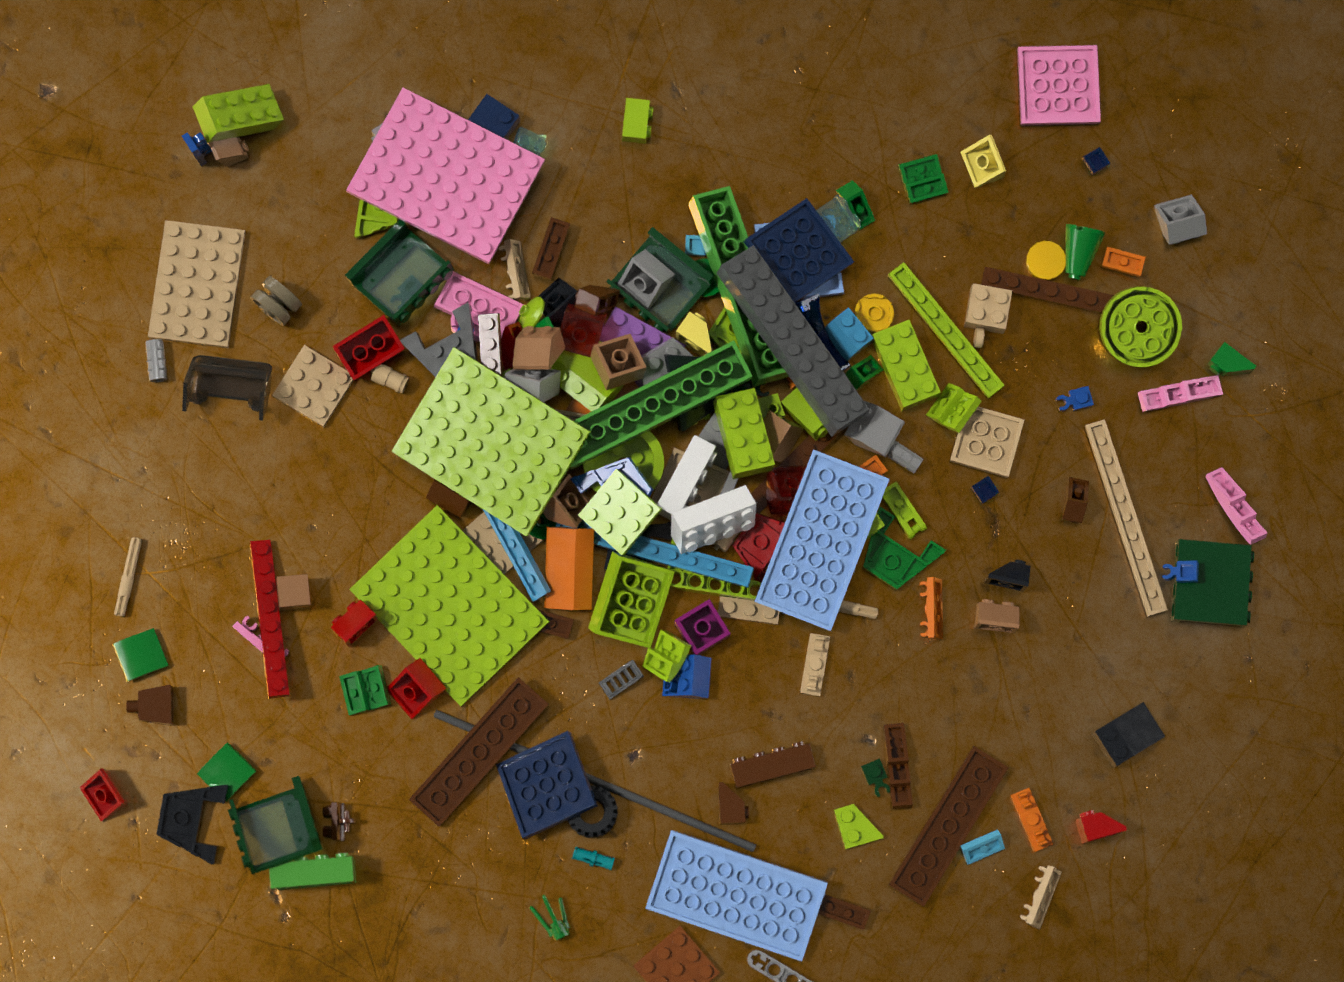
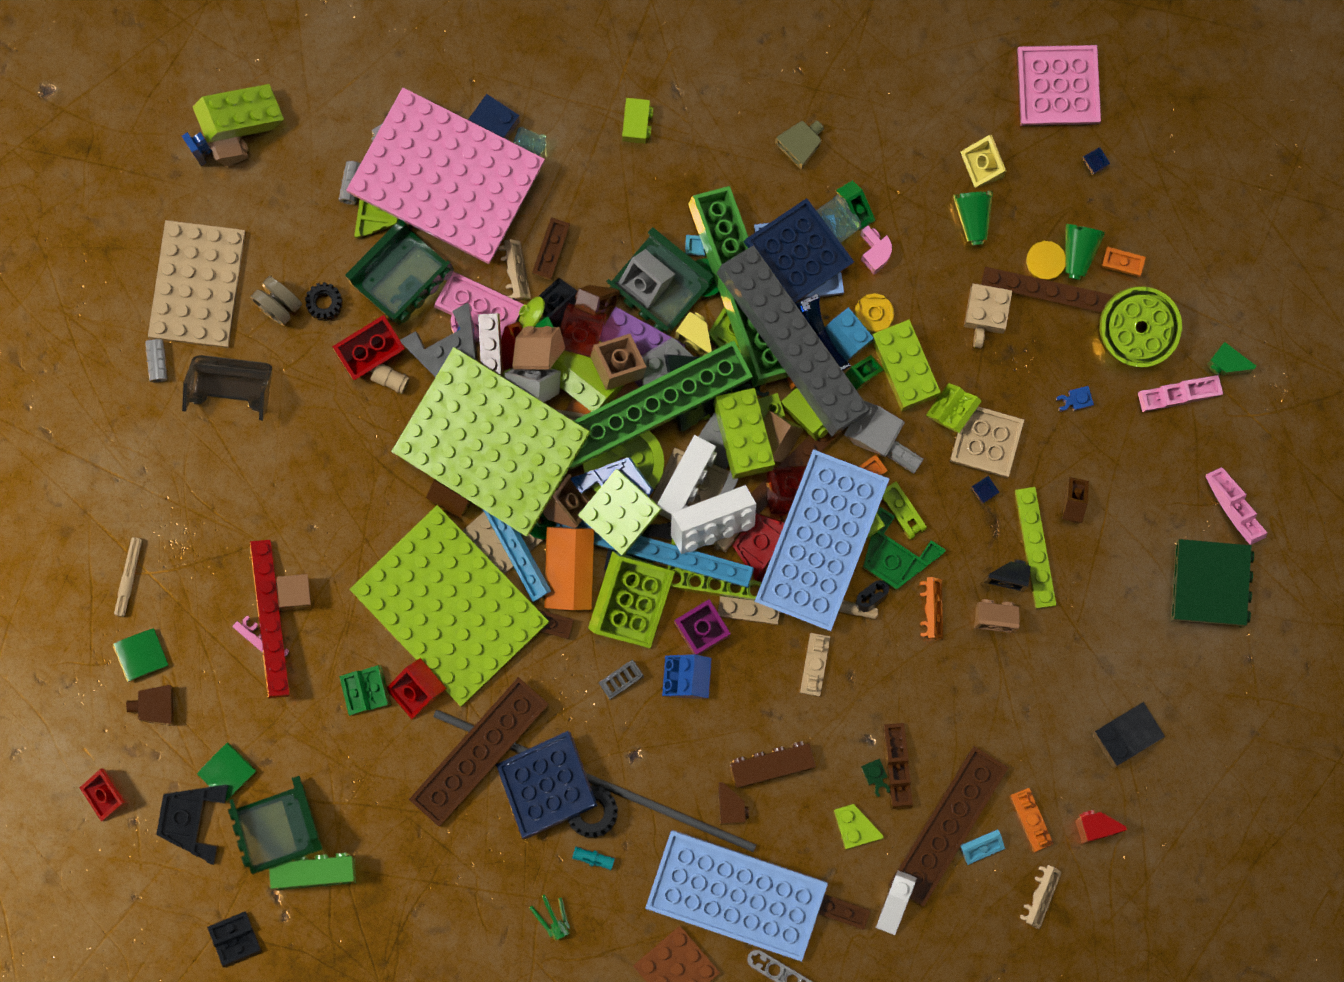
(234, 939): none -> black slope
(313, 386): tan plate -> none
(318, 290): none -> black tyre
(339, 821): reddish brown hips -> none
(349, 172): none -> light grey axle
(353, 622): red slope -> none
(667, 656): lime slope -> none
(800, 142): none -> olive torso
(875, 599): none -> black beam
(880, 250): none -> bright pink brick
(896, 902): none -> white slope
(923, 178): green slope -> none
(946, 330): lime plate -> none
(974, 214): none -> green cone
(1035, 547): none -> lime plate
(1126, 518): tan plate -> none
(1181, 219): light grey slope -> none
(1184, 572): blue plate -> none

